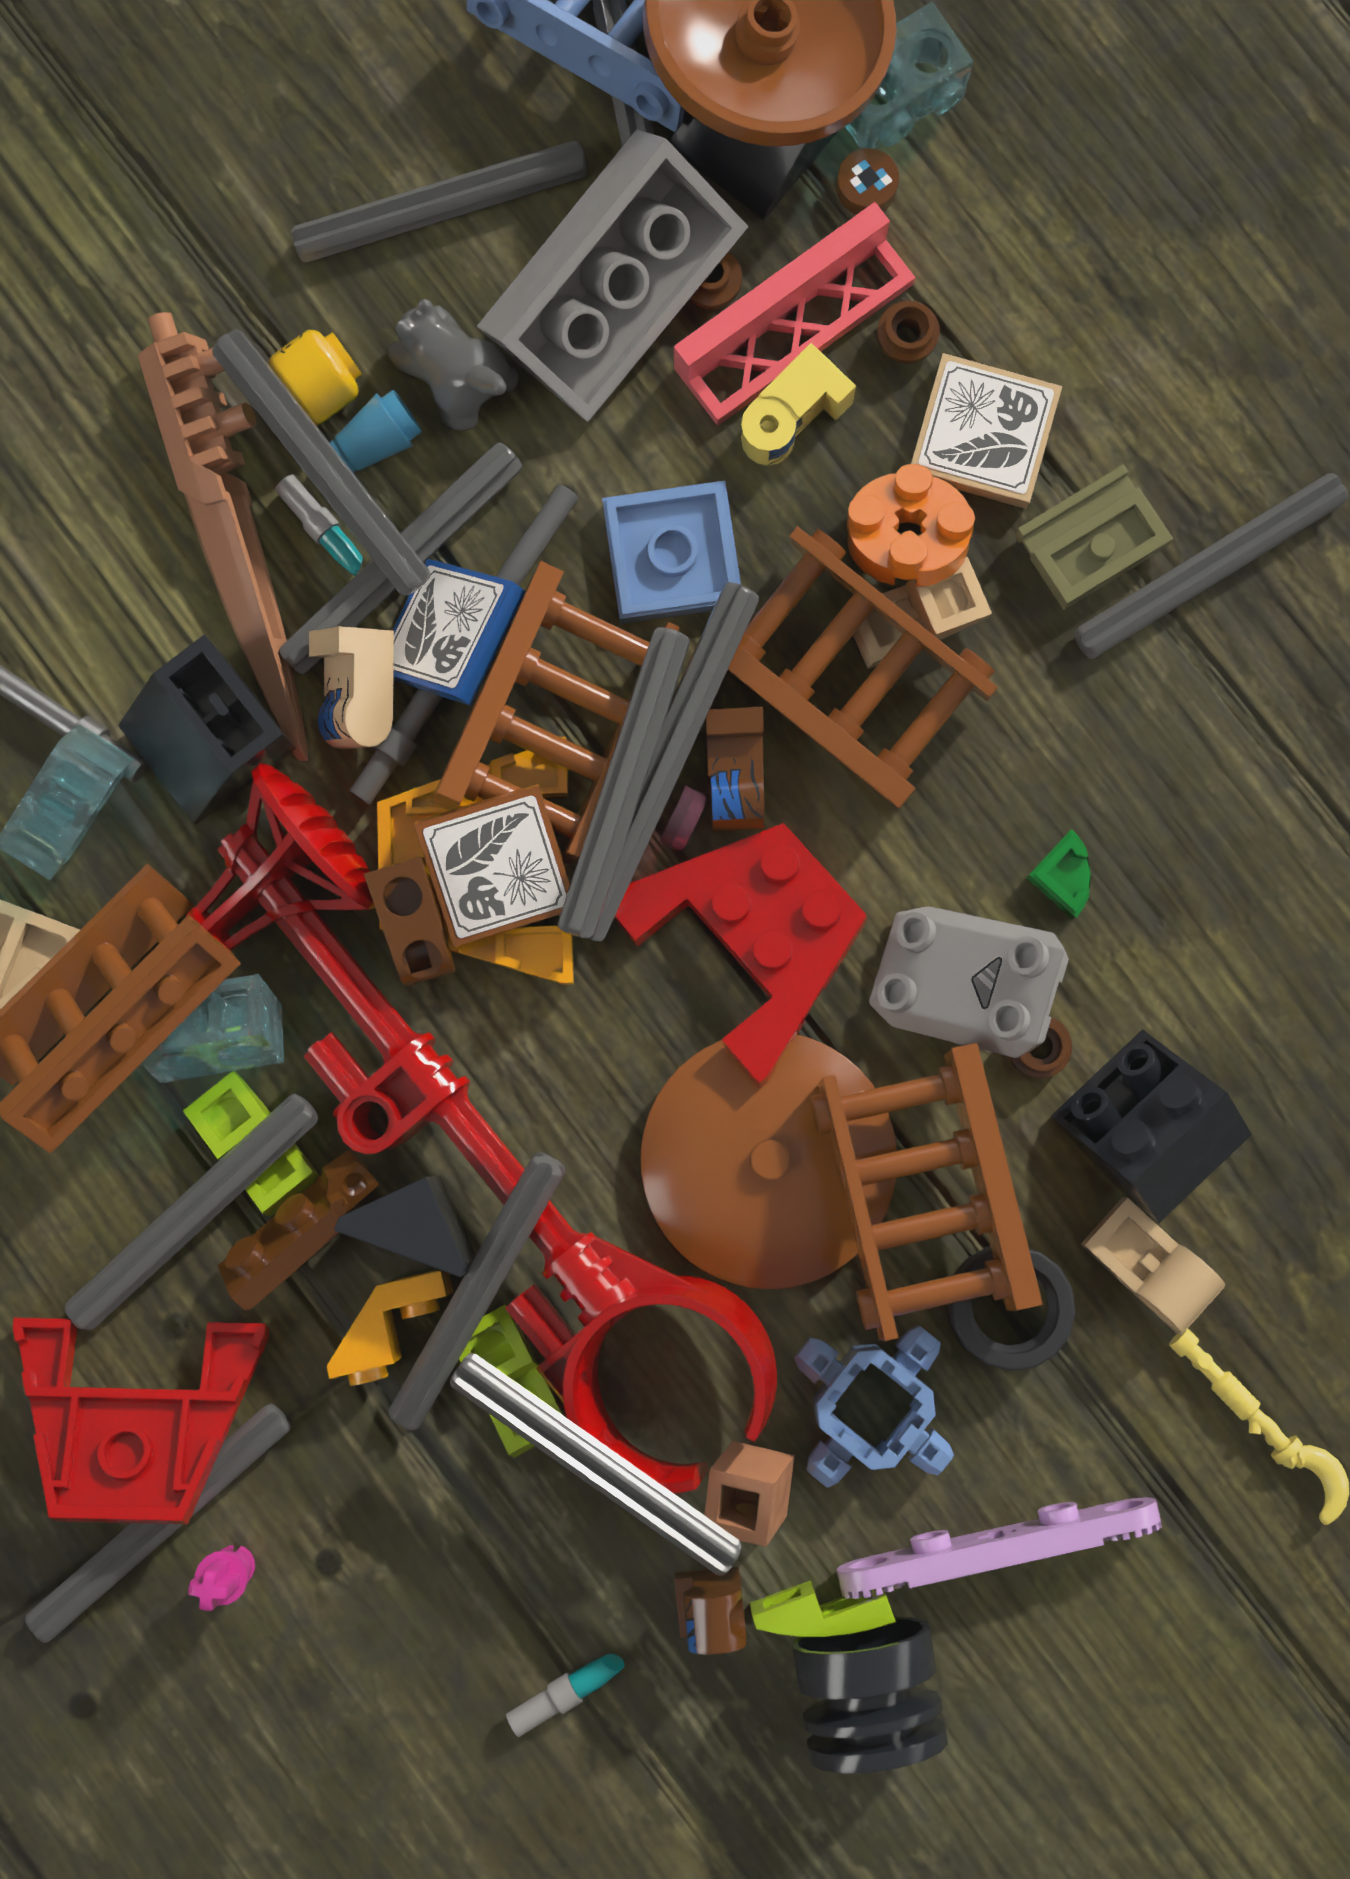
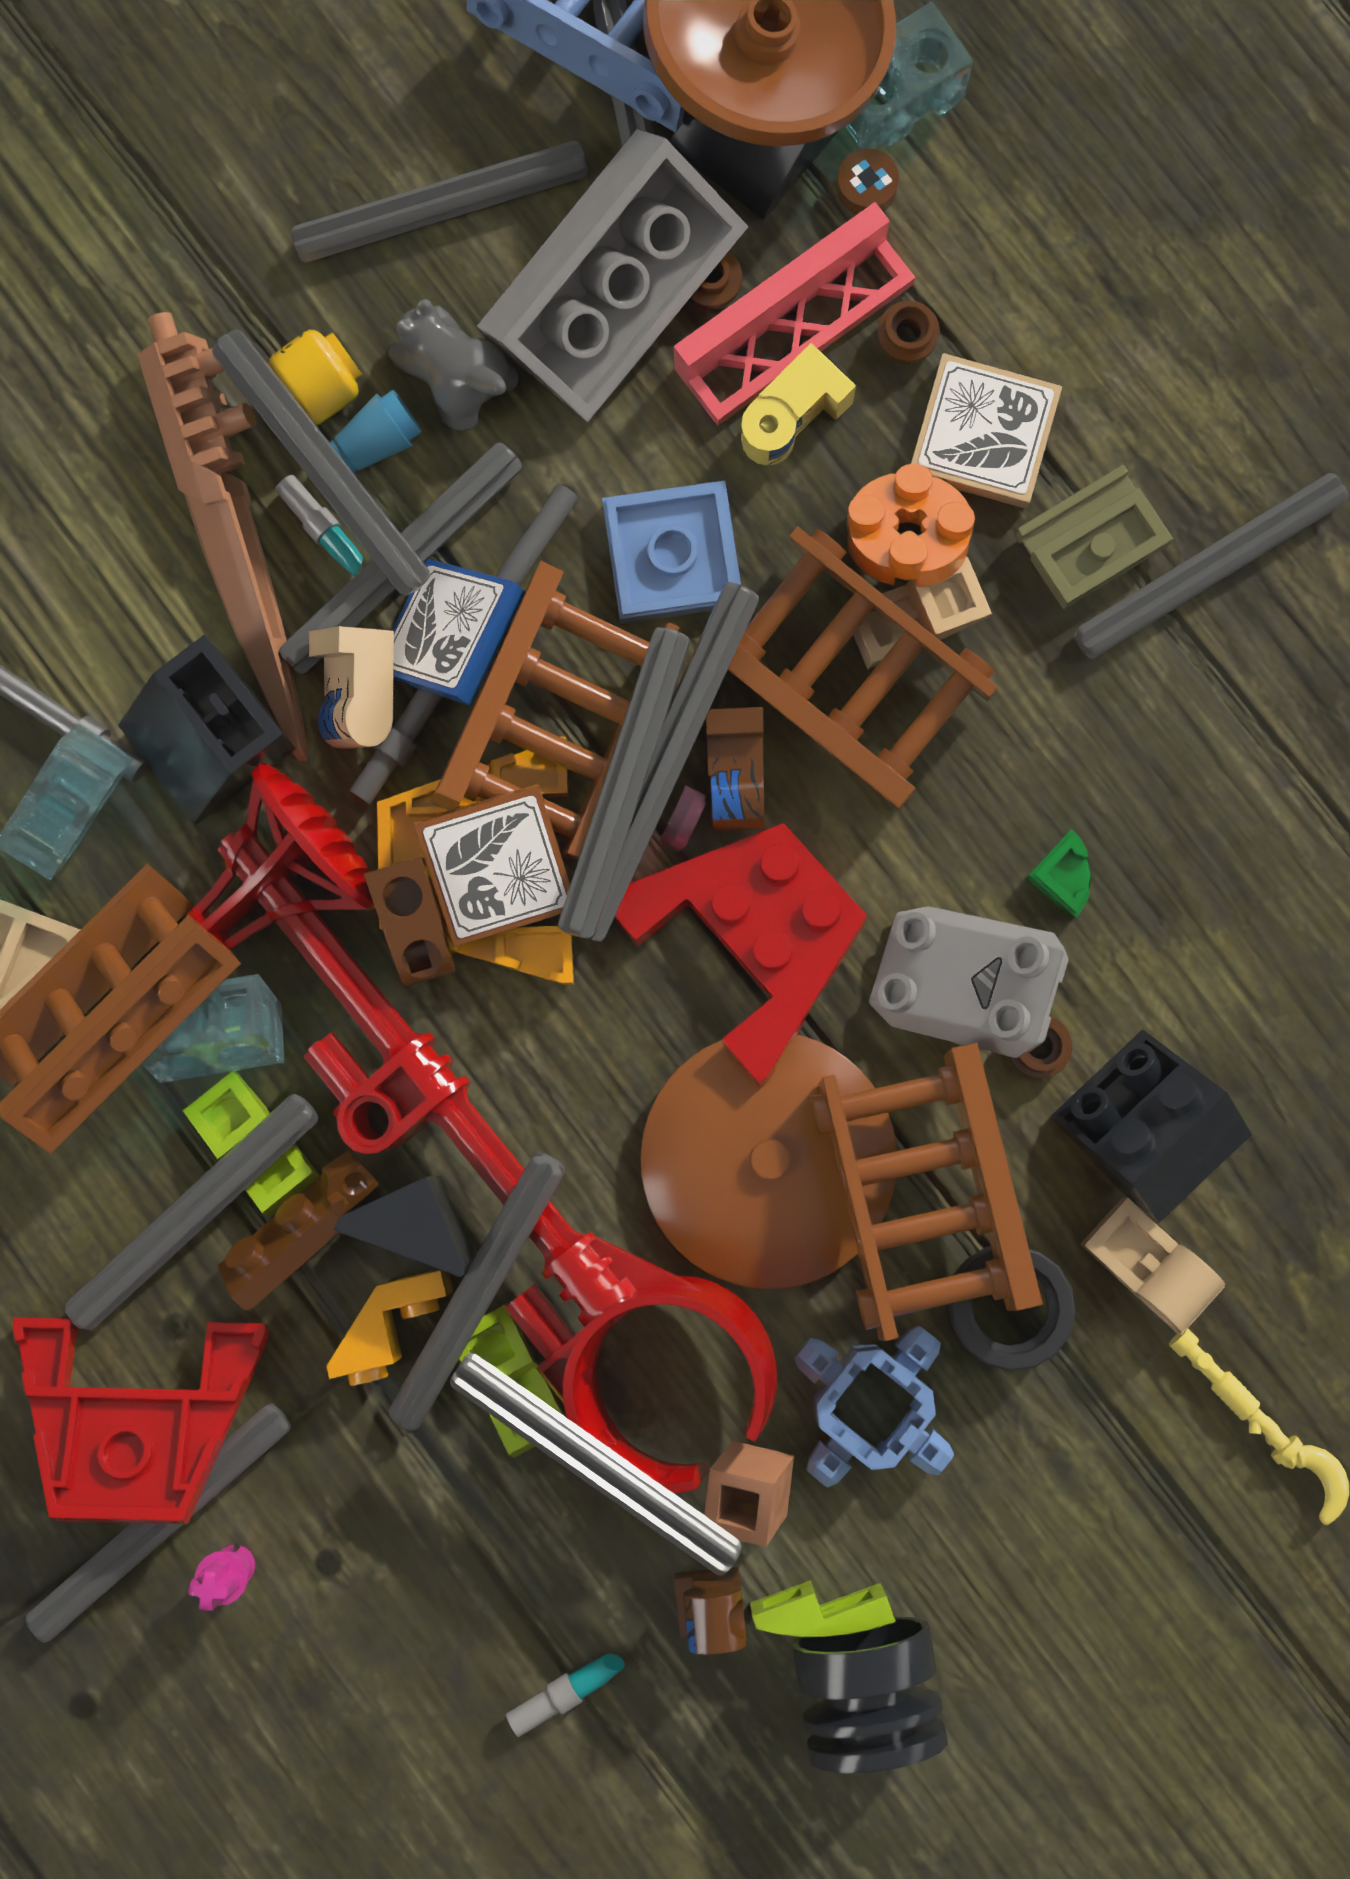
(1056, 1532): lavender piece -> none

